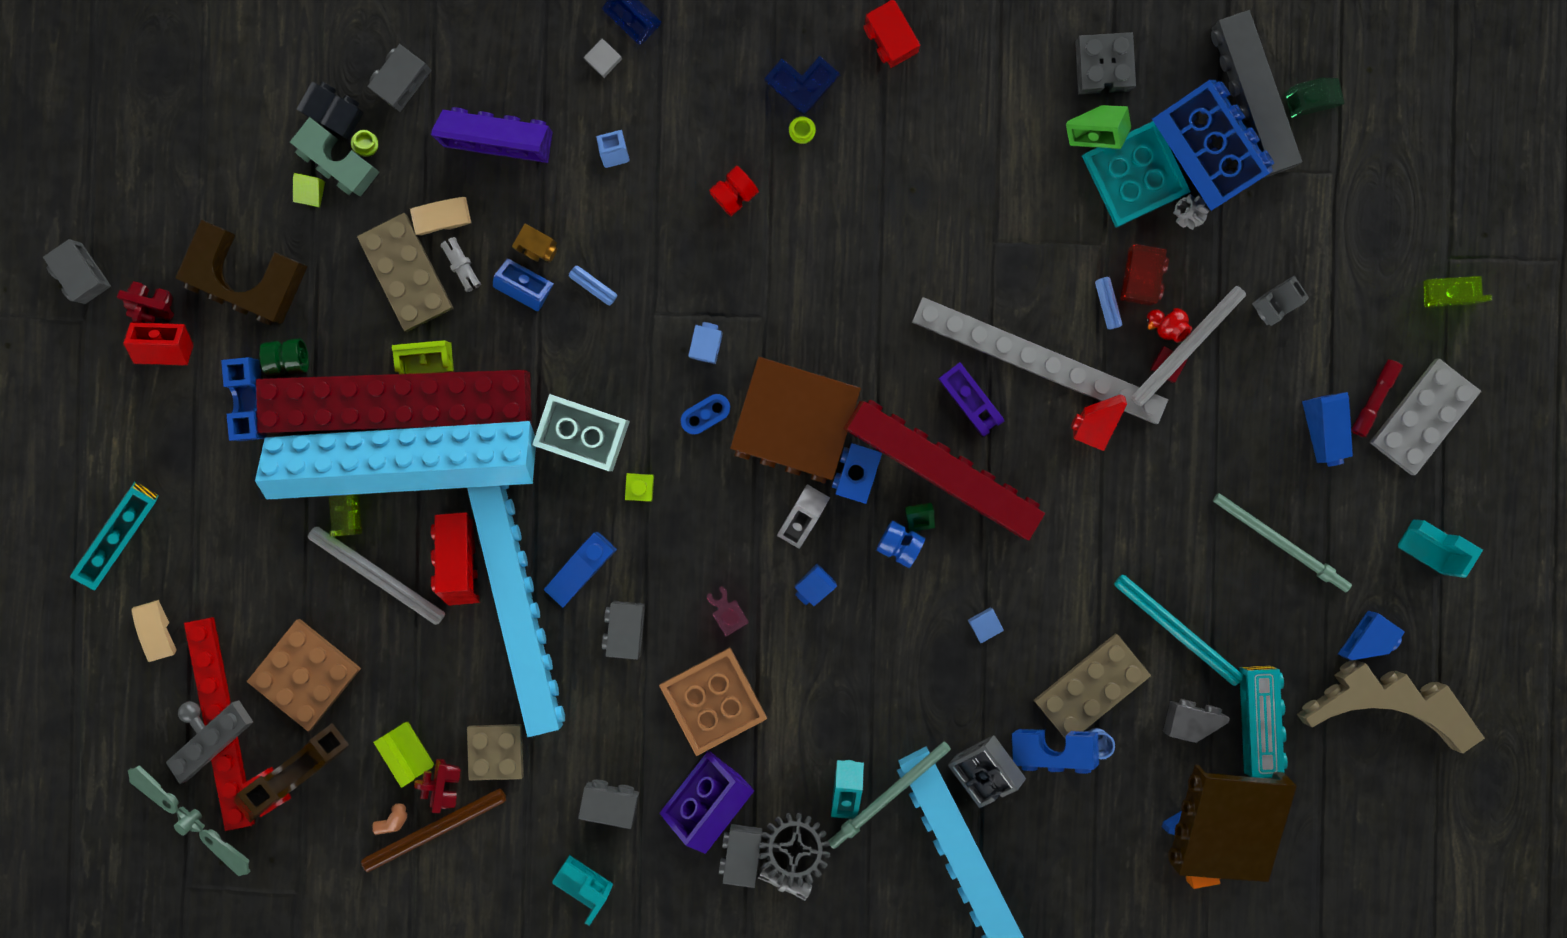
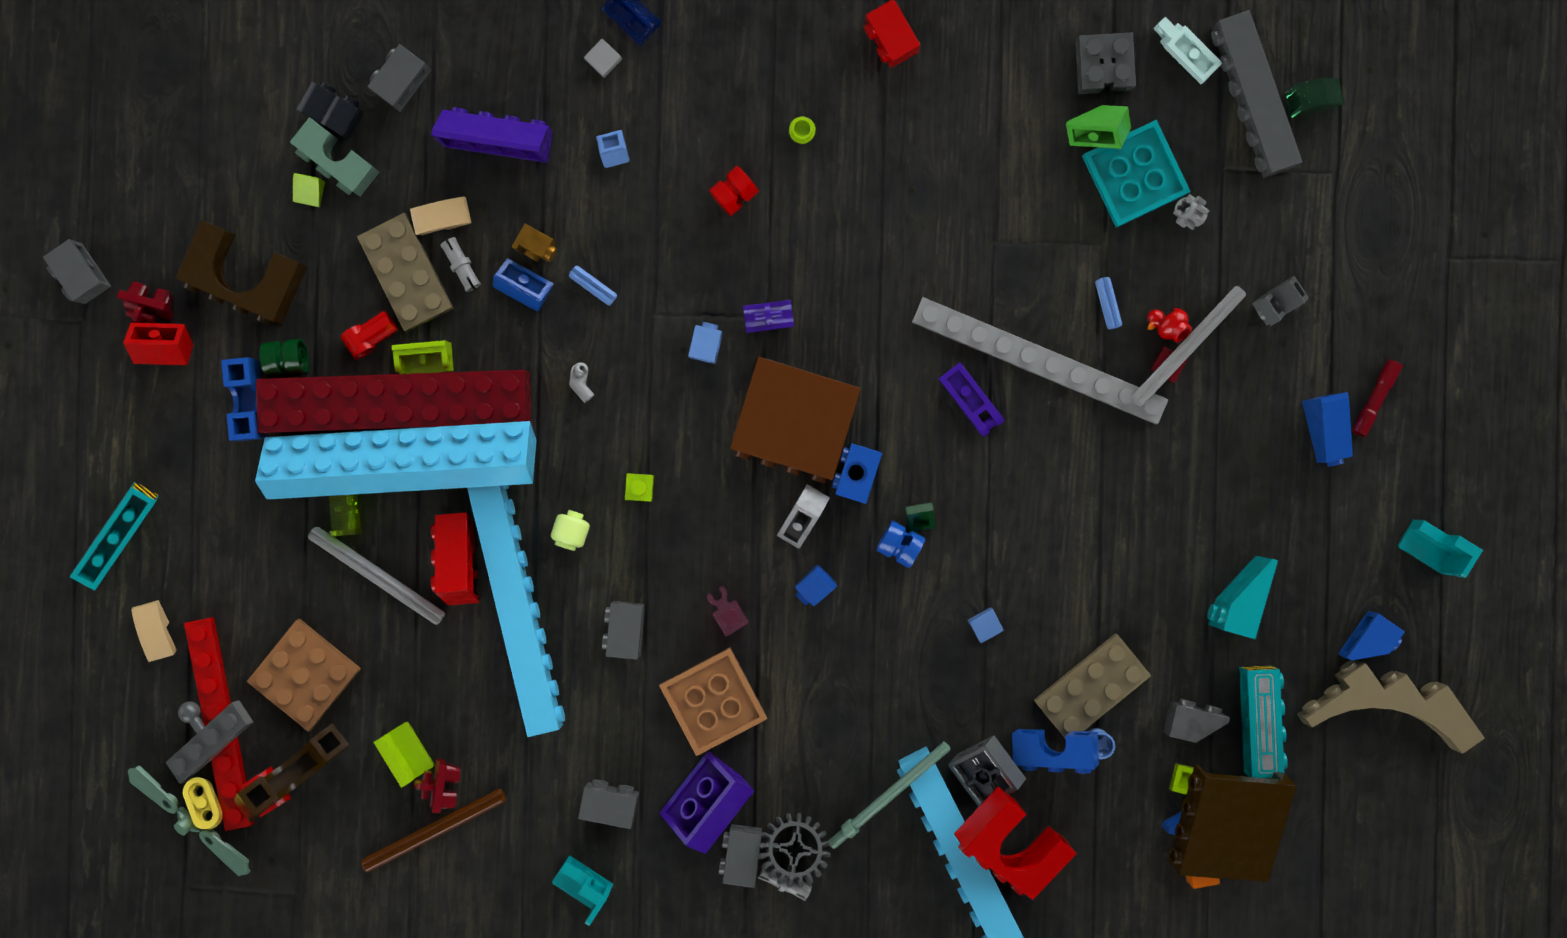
(201, 805): none -> light yellow plate
(363, 338): none -> red piece
(364, 143): lime plate -> none
(394, 821): nougat arm -> none
(495, 752): dark tan plate -> none
(570, 530): none -> yellowish green head
(578, 380): none -> light grey arm
(580, 433): light aqua brick -> none
(580, 568): blue slope -> none
(705, 413): blue plate -> none
(768, 316): none -> dark purple hips
(804, 89): clear blue plate -> none
(847, 789): teal slope -> none
(944, 470): dark red brick -> none
(1025, 871): none -> red arch
(1098, 421): red slope -> none
(1144, 274): clear red brick -> none
(1178, 630): teal axle -> none
(1180, 778): none -> lime plate
(1187, 50): none -> light aqua hinge
(1194, 143): blue brick -> none
(1244, 599): none -> teal slope
(1323, 571): sand green bar -> none
(1425, 416): light grey plate -> none
(1454, 291): clear neon green panel -> none

